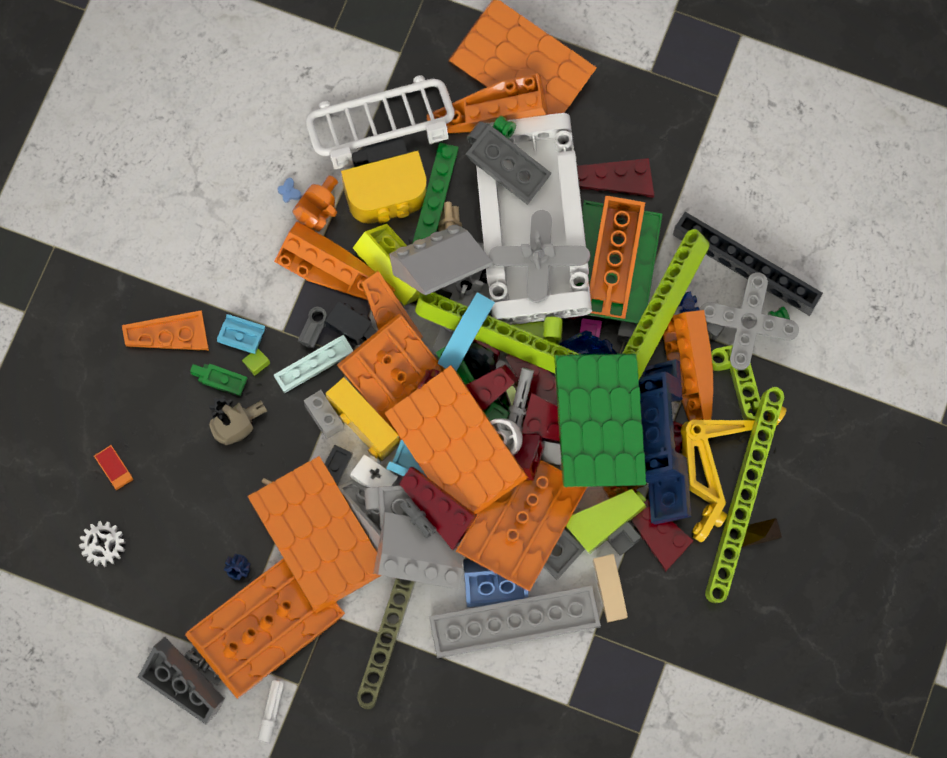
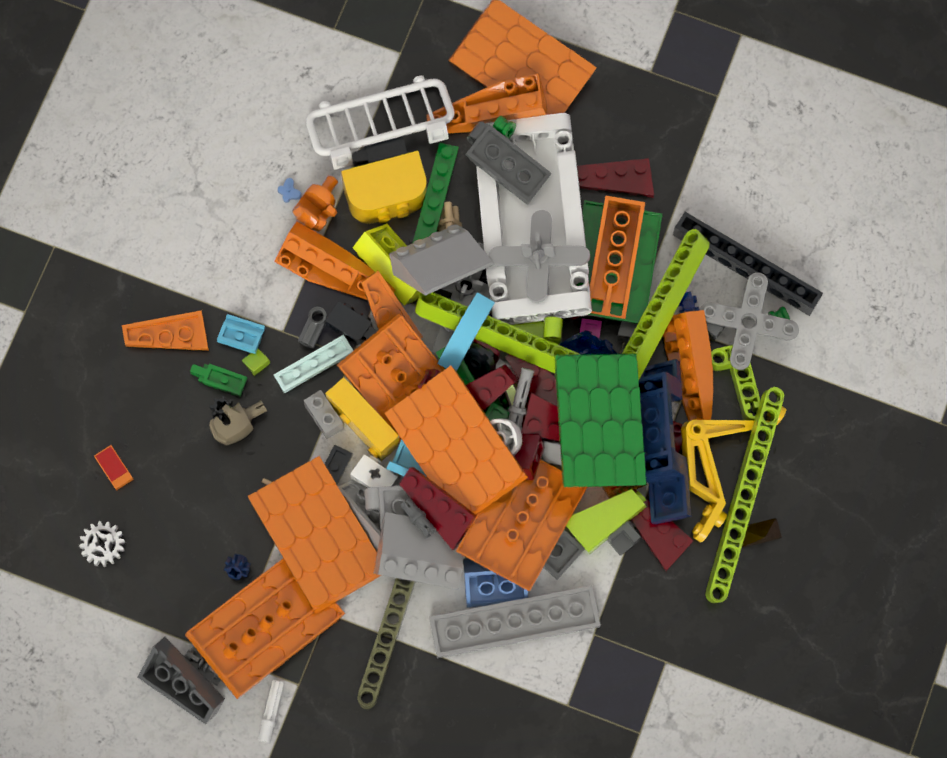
(610, 588): tan slope -> none

